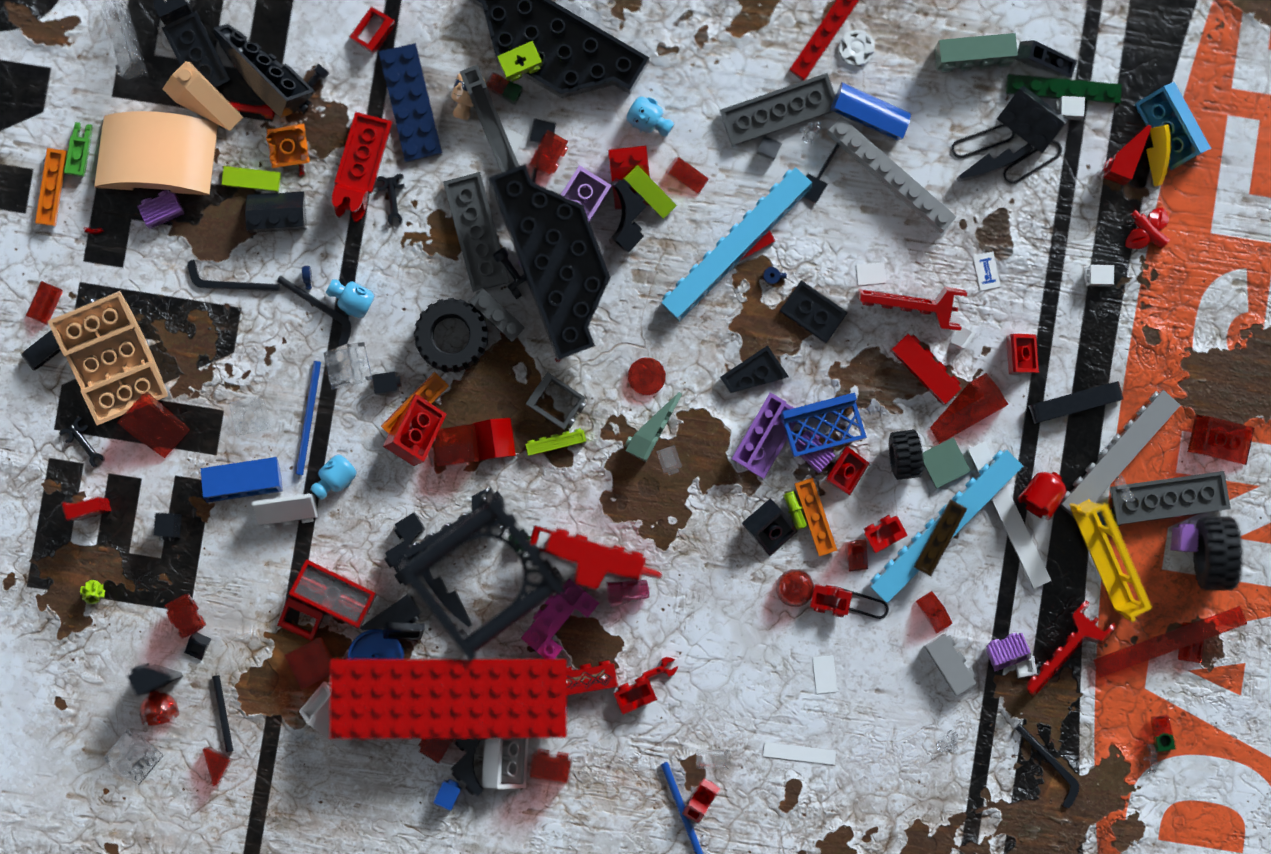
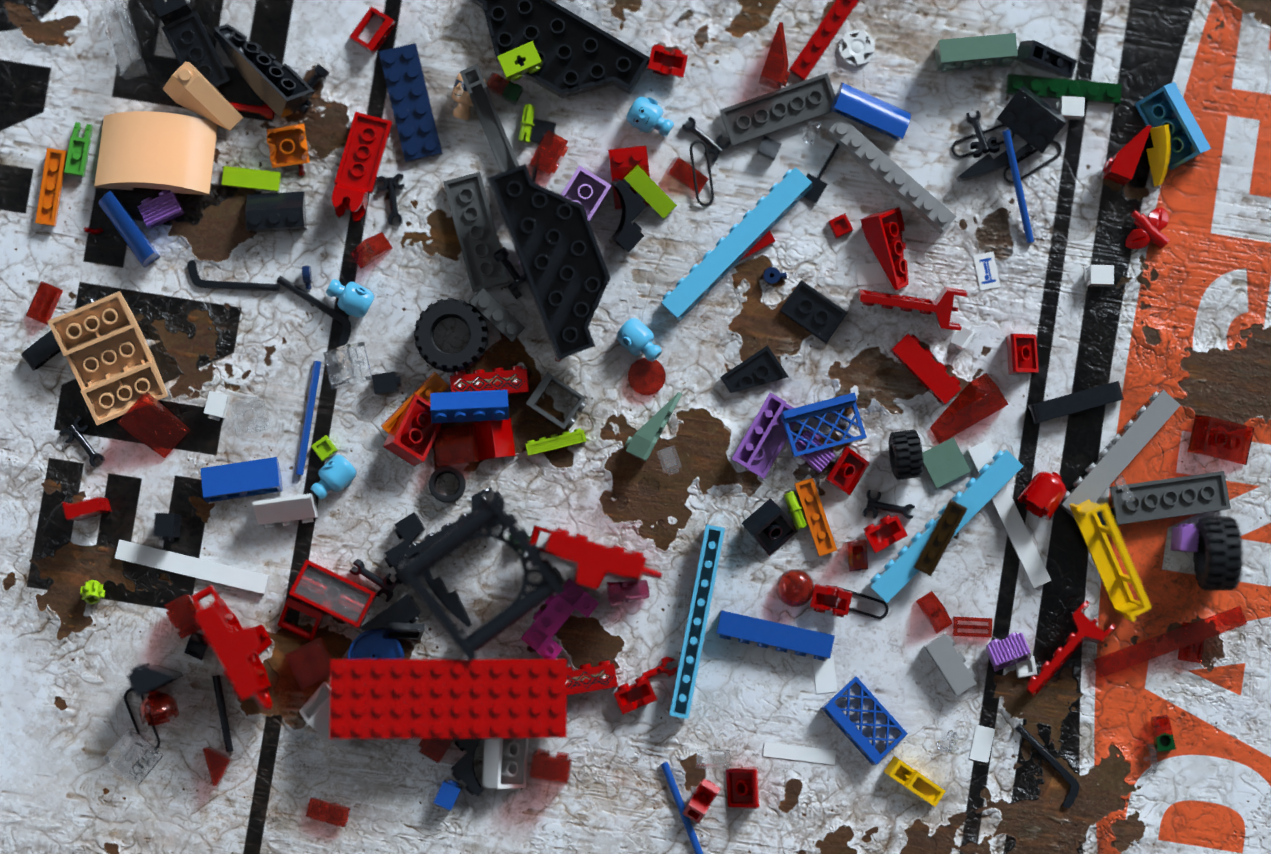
(128, 228): none -> blue brick
(133, 720): none -> black piece
(192, 566): none -> white tile
(217, 405): none -> white brick
(235, 647): none -> red piece
(324, 448): none -> lime tile
(327, 812): none -> clear red slope
(371, 249): none -> clear red slope
(386, 584): none -> black bar
(447, 469): none -> black tyre
(469, 406): none -> blue brick
(512, 380): none -> red brick
(526, 123): none -> lime axle
(638, 339): none -> medium azure piece
(667, 63): none -> red cylinder
(697, 621): none -> medium azure brick
(709, 172): none -> black piece
(715, 147): none -> black bar
(742, 787): none -> red slope
(775, 634): none -> blue brick
(776, 65): none -> clear red slope
(840, 226): none -> red tile
(851, 731): none -> blue fence
(873, 504): none -> black bar
(885, 238): none -> red wedge
(914, 781): none -> yellow slope
(956, 626): none -> clear red tile
(982, 743): none -> white sticker
(983, 146): none -> black bar
(1018, 186): none -> blue piece

